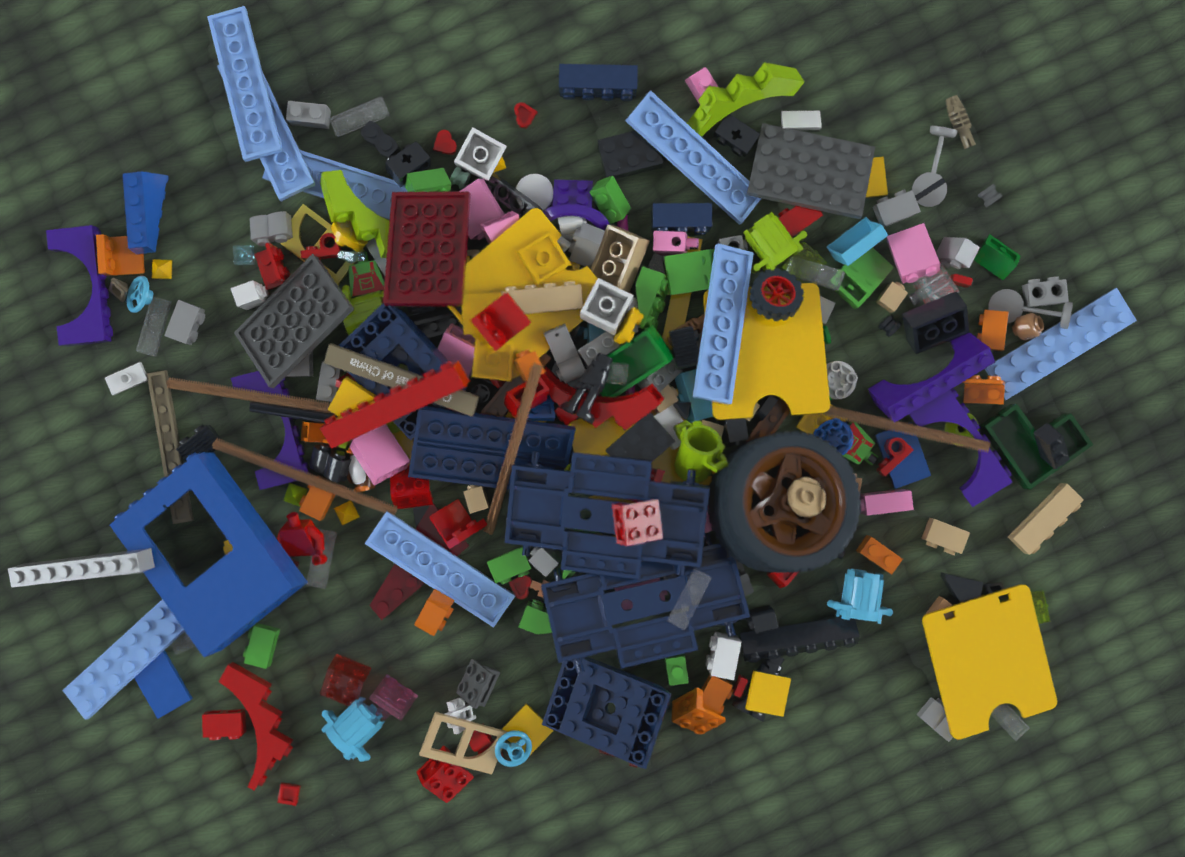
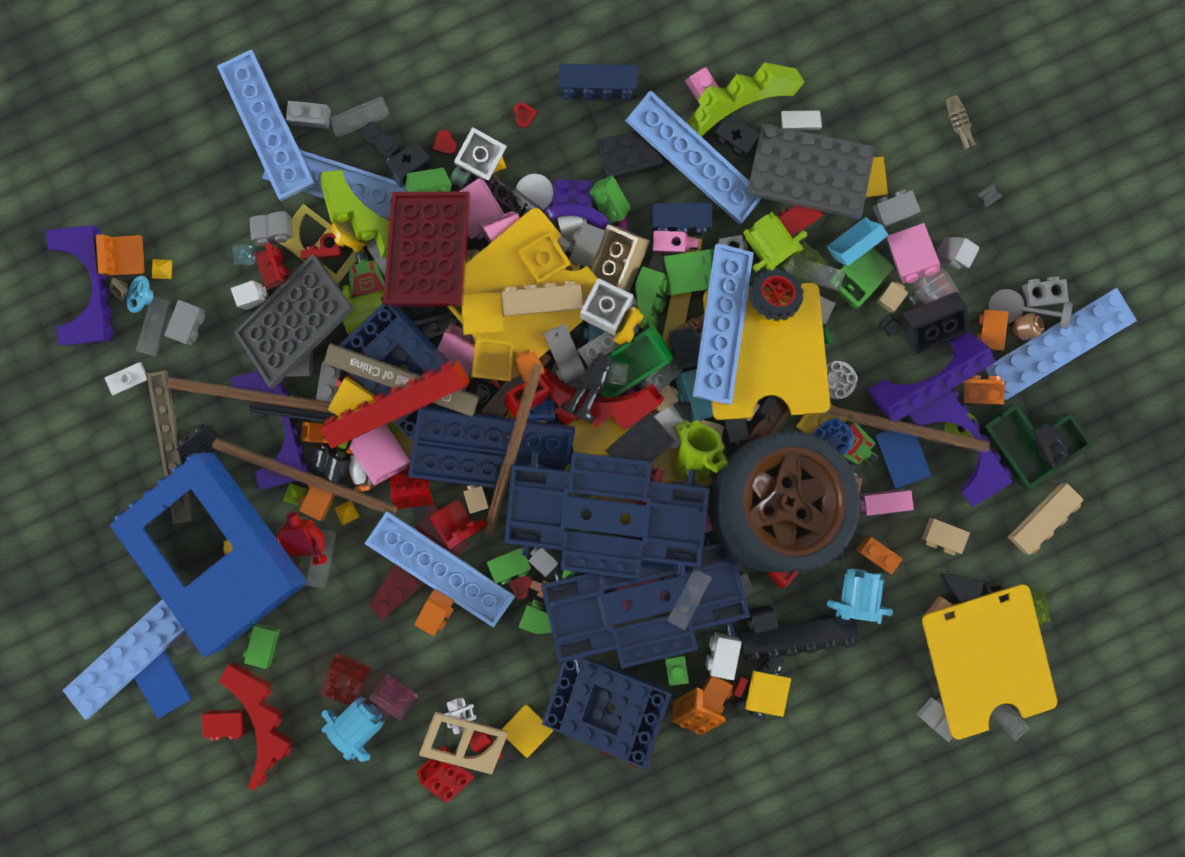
(81, 567): light grey brick -> none
(143, 206): blue wedge -> none
(244, 84): light blue plate -> none
(288, 794): red tile -> none
(351, 256): clear light blue tile -> none
(477, 684): dark grey bracket -> none
(500, 321): red bracket -> none
(518, 756): medium azure piece -> none
(637, 522): bracket -> none
(806, 497): tan tile -> none
(888, 465): red plate -> none
(931, 187): light grey piece -> none
(961, 280): red tile -> none
(997, 257): green panel -> none

